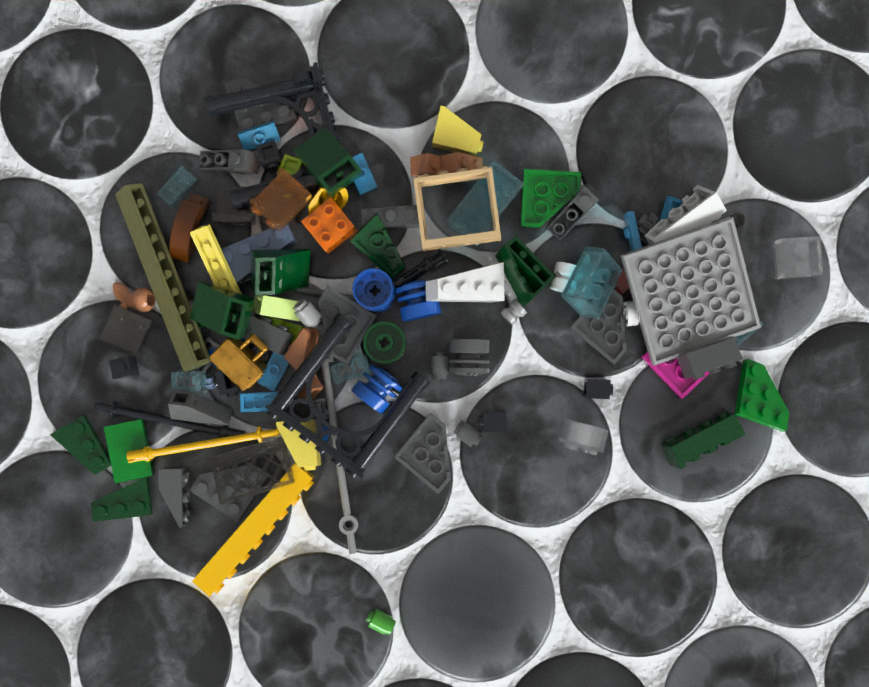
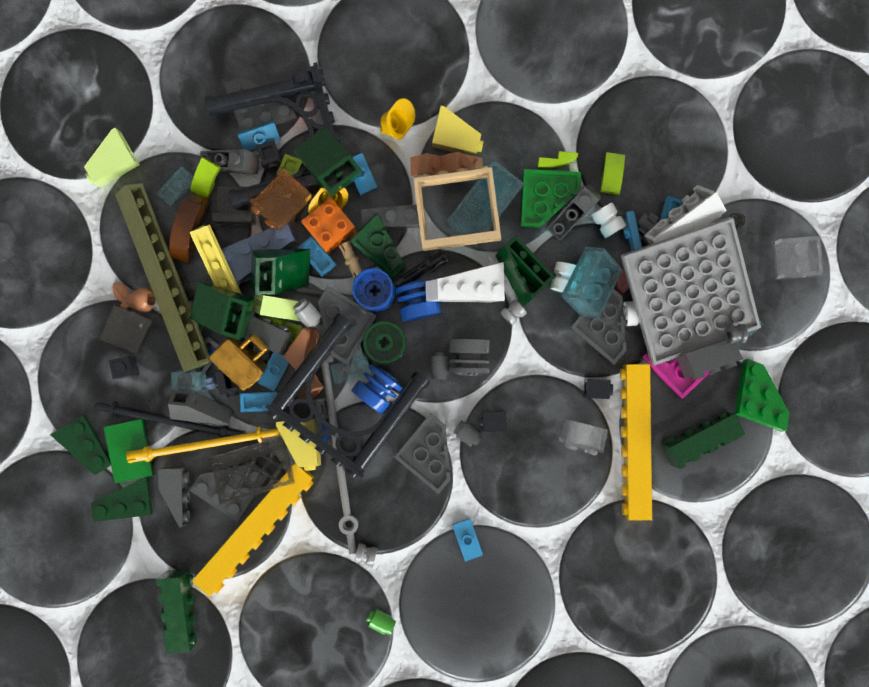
(110, 159): none -> yellowish green slope
(177, 610): none -> dark green wedge
(204, 177): none -> lime slope
(318, 257): none -> dark azure plate
(351, 259): none -> tan pin
(370, 555): none -> light grey wheel
(398, 119): none -> yellow piece
(467, 539): none -> dark azure plate
(561, 160): none -> lime slope
(609, 221): none -> white wheel
(613, 173): none -> lime slope
(637, 442): none -> yellow brick
(736, 333): none -> dark grey wheel

